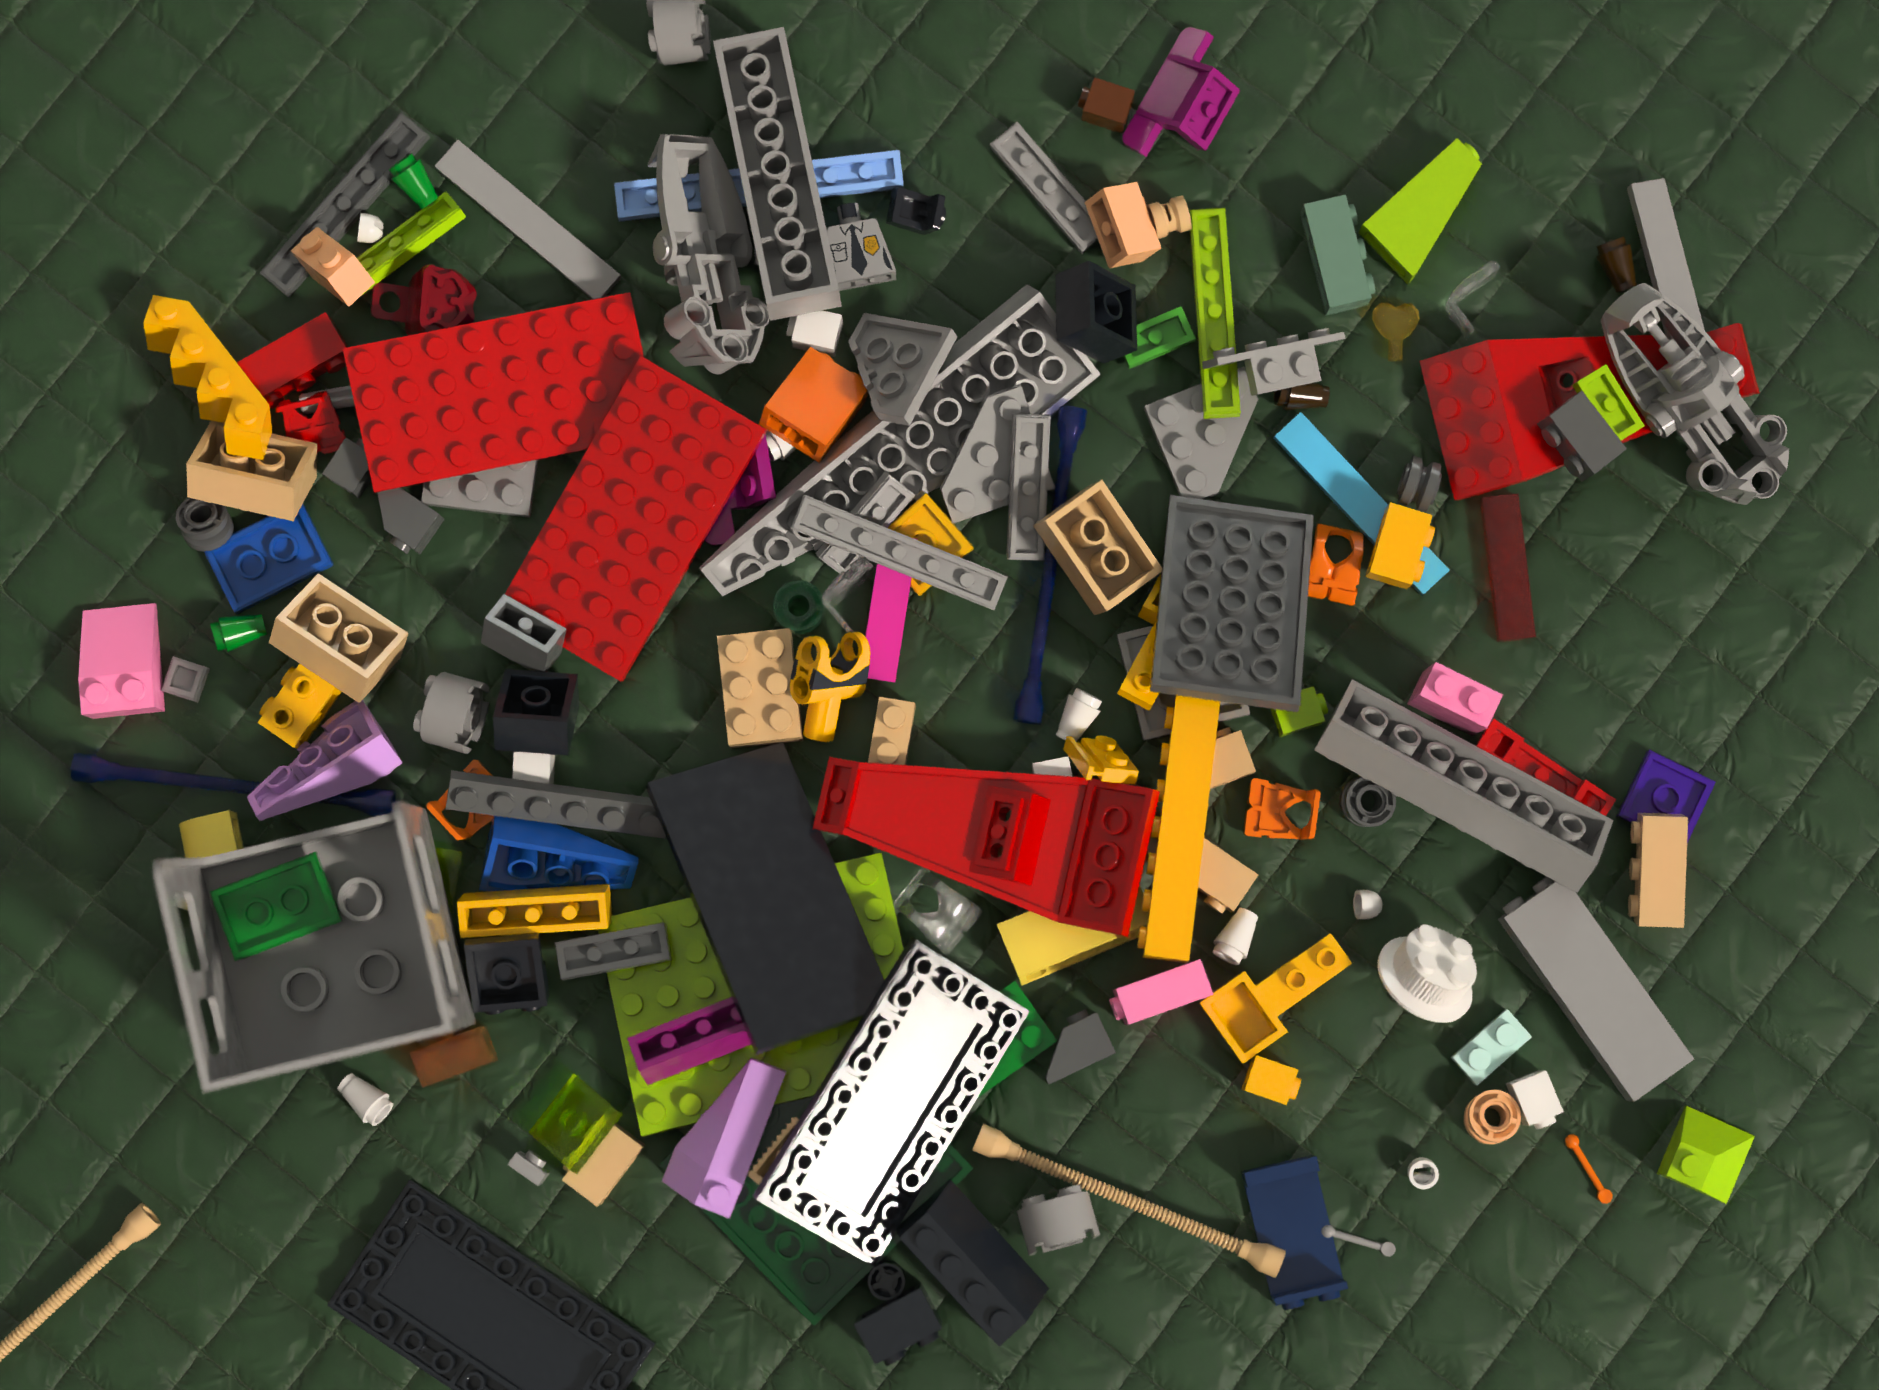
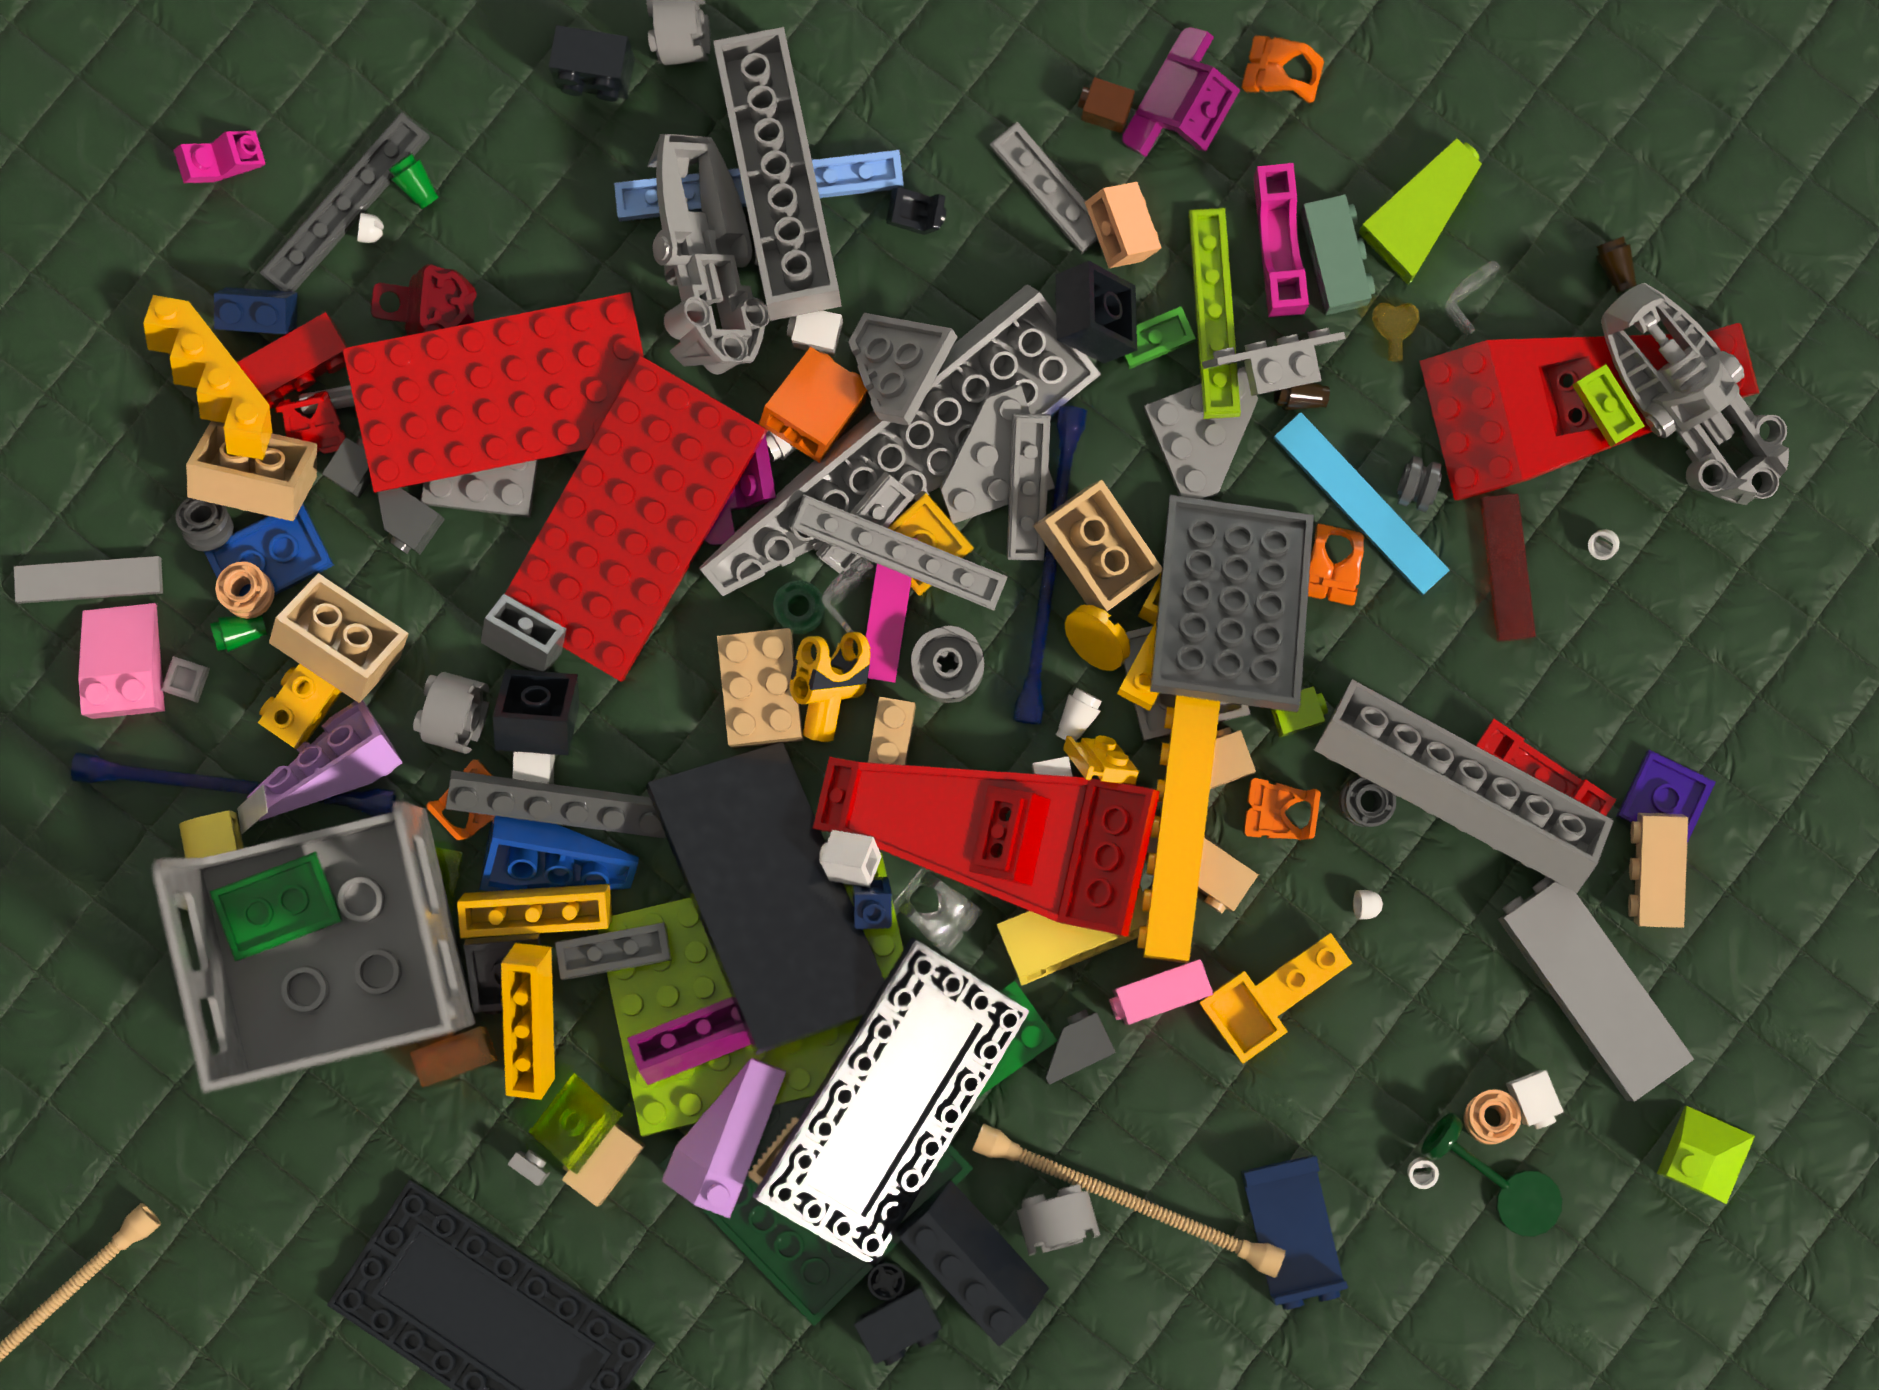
(88, 579): none -> light grey tile
(223, 158): none -> dark pink slope
(252, 809): none -> white sticker
(255, 310): none -> dark blue brick
(255, 601): none -> light nougat wheel
(332, 266): light nougat brick -> none
(366, 1100): white cone -> none
(411, 237): lime tile -> none
(527, 221): light grey tile -> none
(528, 1021): none -> yellow brick
(591, 63): none -> black brick
(850, 858): none -> white brick
(859, 250): light grey torso -> none
(873, 904): none -> dark blue bracket
(937, 646): none -> light grey brick
(1097, 638): none -> yellow tile
(1170, 216): tan wheel -> none
(1236, 937): white cone -> none
(1267, 65): none -> orange piece
(1271, 1080): yellow brick -> none
(1279, 240): none -> dark pink arch
(1386, 1248): light grey hinge -> none
(1400, 545): yellow brick -> none
(1429, 973): white piece -> none
(1455, 699): bright pink brick -> none
(1491, 1047): light aqua plate -> none
(1526, 1201): none -> dark green piece
(1581, 436): dark grey brick -> none
(1601, 549): none -> white hinge
(1603, 1194): orange hinge -> none
(1663, 245): light grey tile -> none

